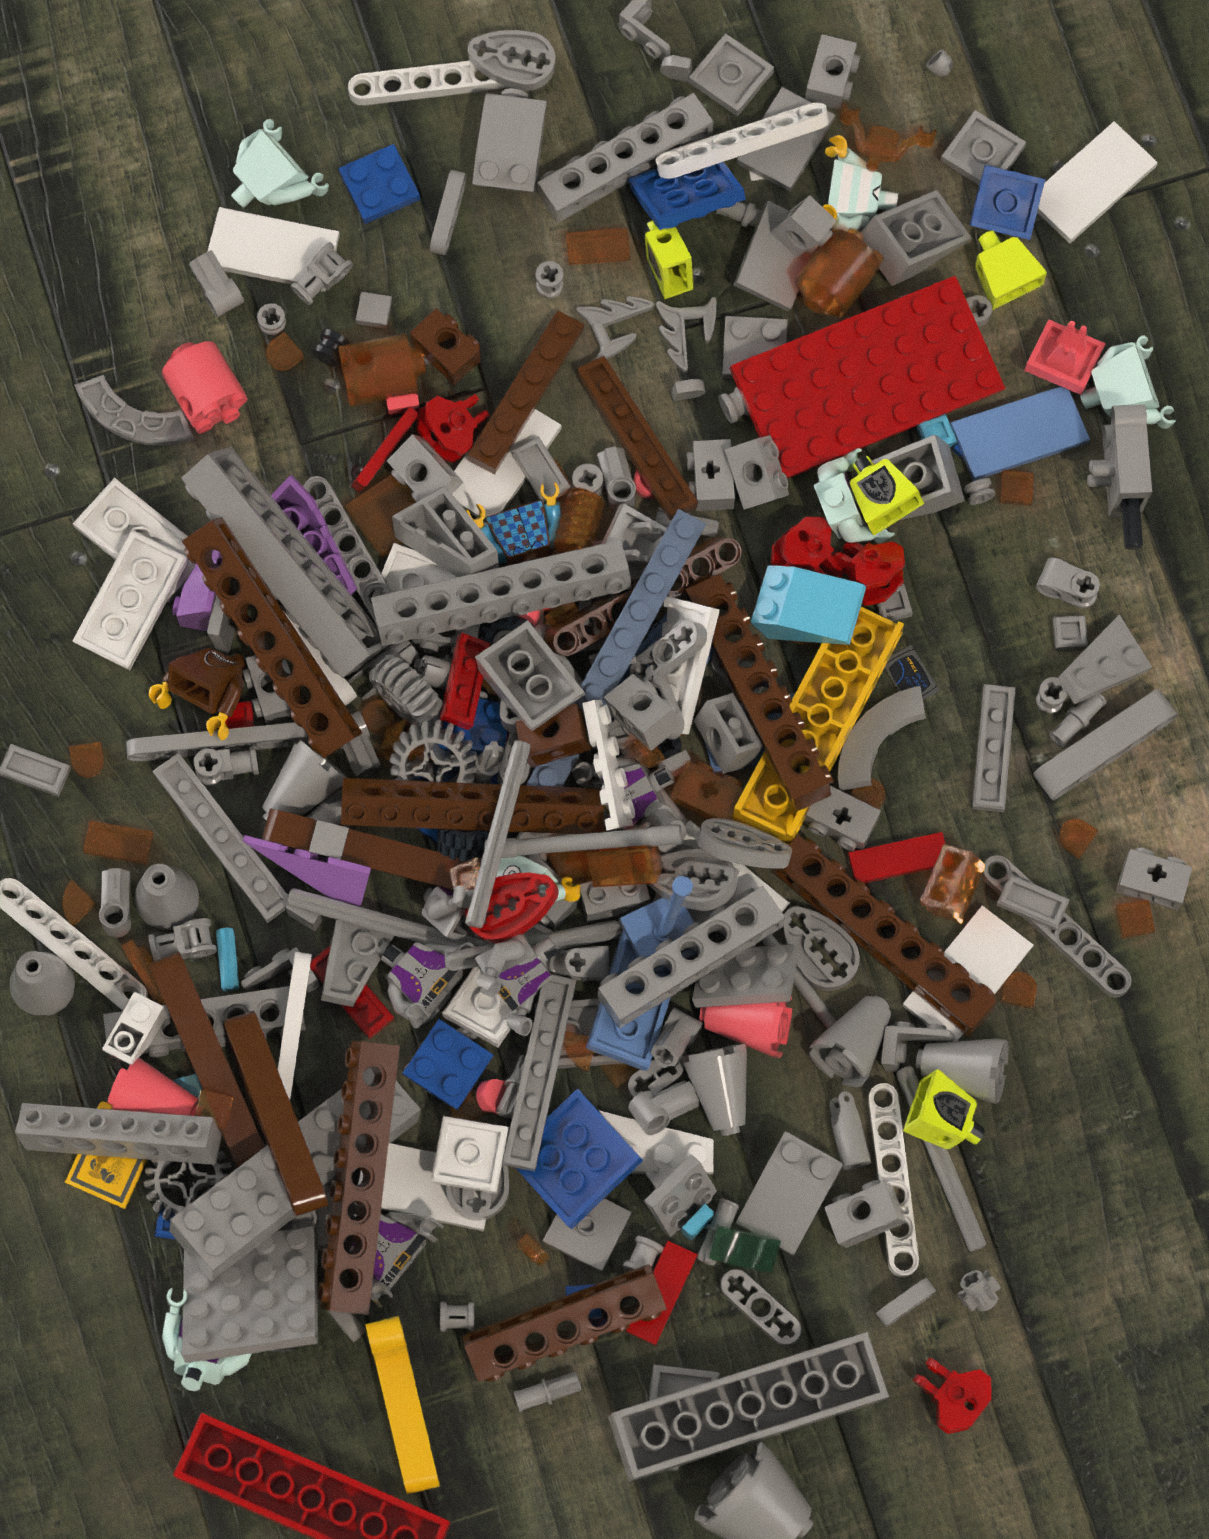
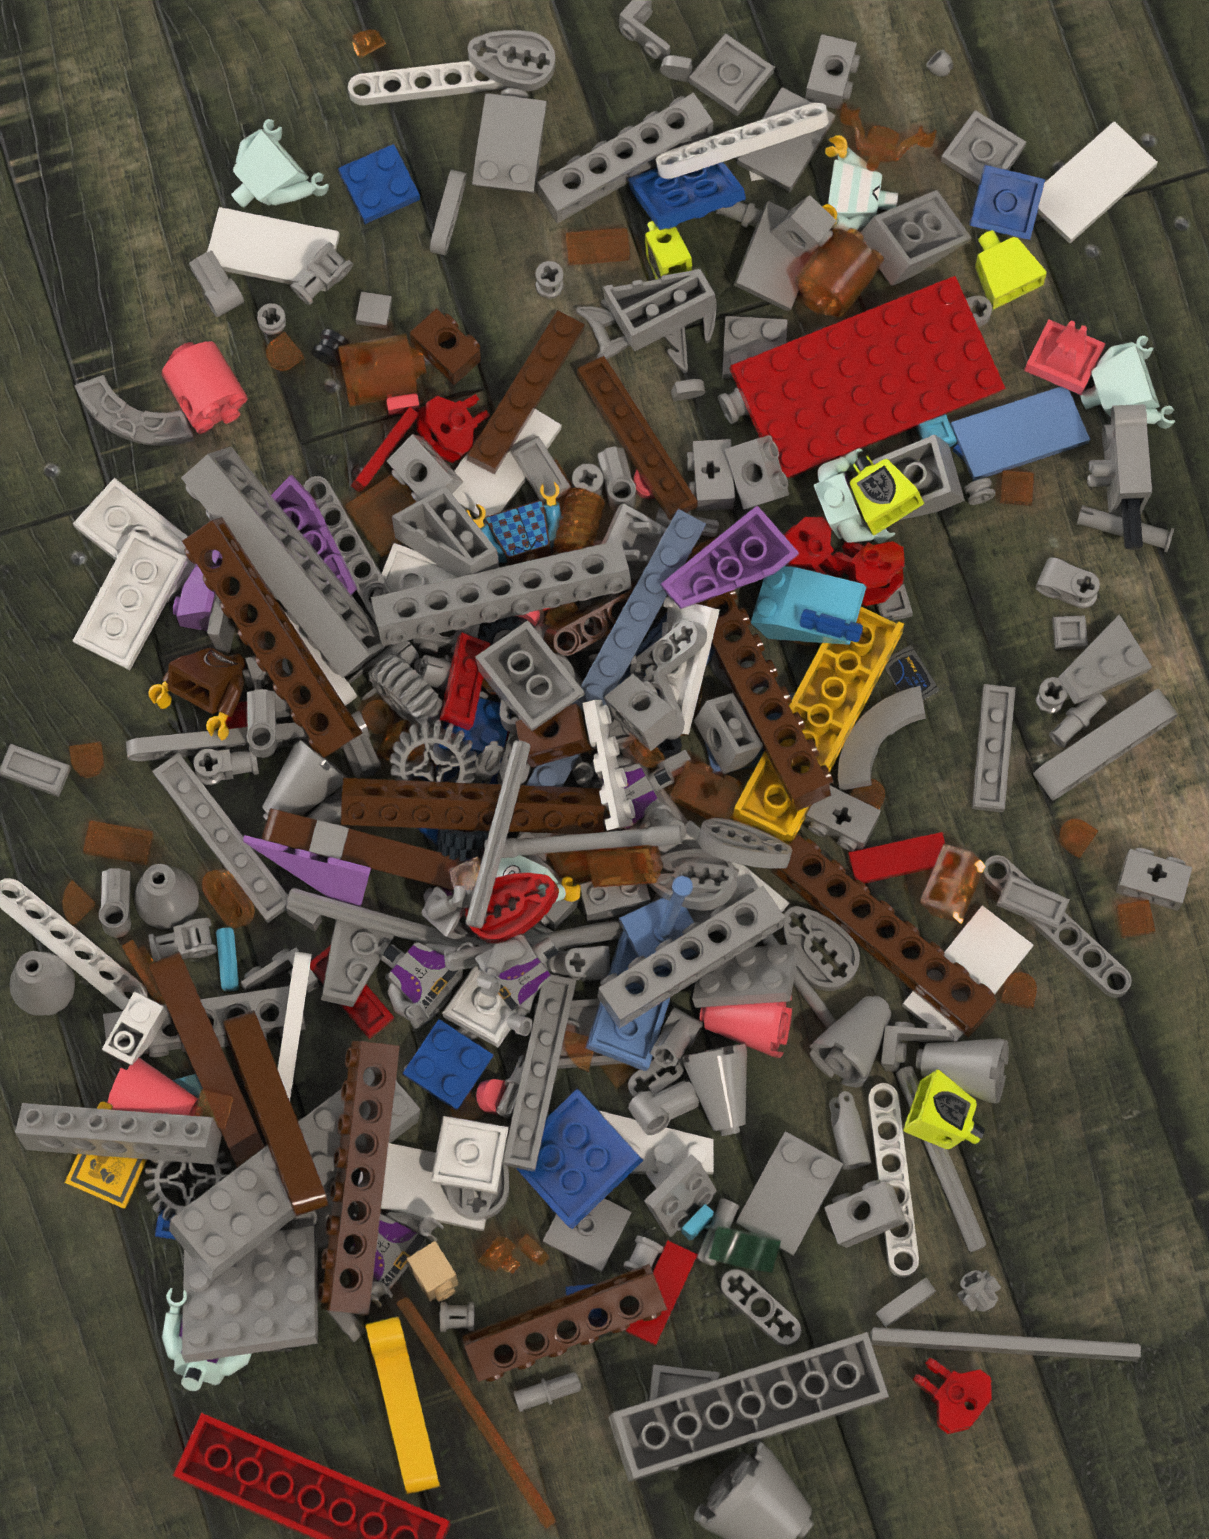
(229, 899): none -> clear orange plate
(261, 720): none -> light grey piece
(367, 42): none -> clear orange tile
(433, 1272): none -> tan brick
(476, 1413): none -> clear orange tile
(499, 1256): none -> clear orange tile
(659, 306): none -> light grey wedge
(738, 557): none -> medium lavender wedge
(831, 625): none -> blue axle
(1005, 1344): none -> light grey tile
(1113, 524): none -> light grey pin

